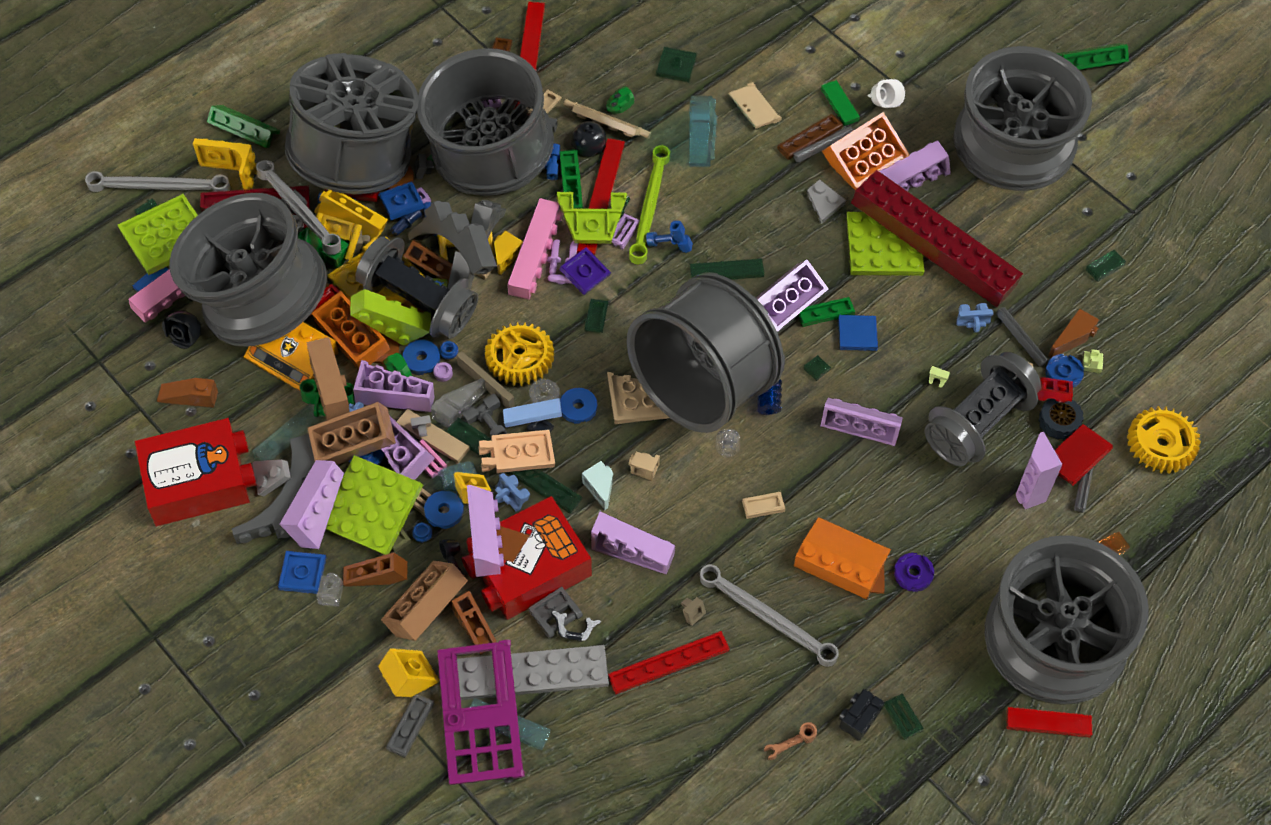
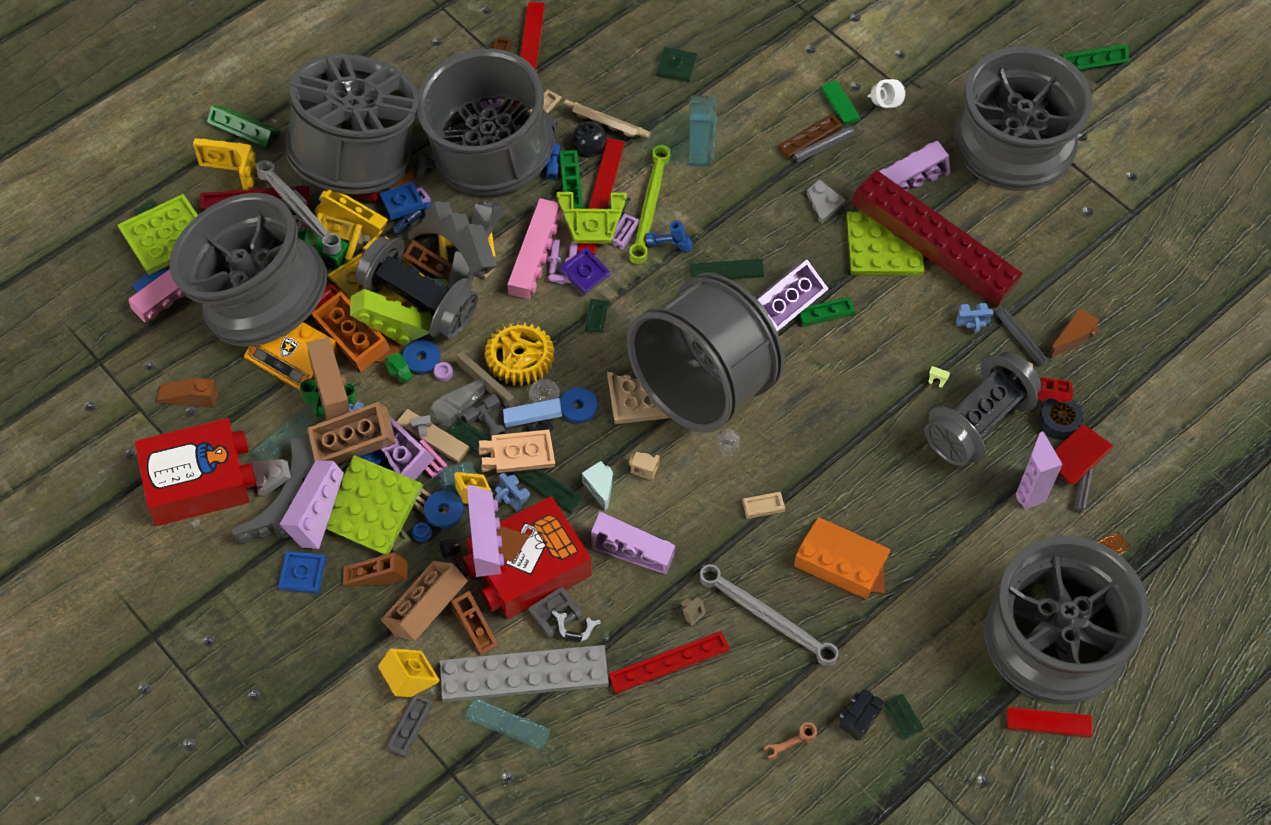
(158, 183): light grey piece -> none
(182, 328): black cylinder -> none
(332, 595): clear brick -> none
(392, 389): lavender wedge -> none
(449, 345): blue plate -> none
(480, 717): magenta door -> none
(506, 250): yellow slope -> none
(620, 101): green rock -> none
(755, 106): tan door -> none
(770, 401): clear blue piece -> none
(817, 368): clear green tile -> none
(857, 332): blue tile -> none
(861, 421): lavender slope -> none
(866, 150): orange slope -> none
(909, 581): dark purple tile -> none
(1065, 368): blue tile -> none
(1093, 361): yellowish green tile -> none
(1105, 265): clear green tile -> none
(1168, 427): yellow gear -> none

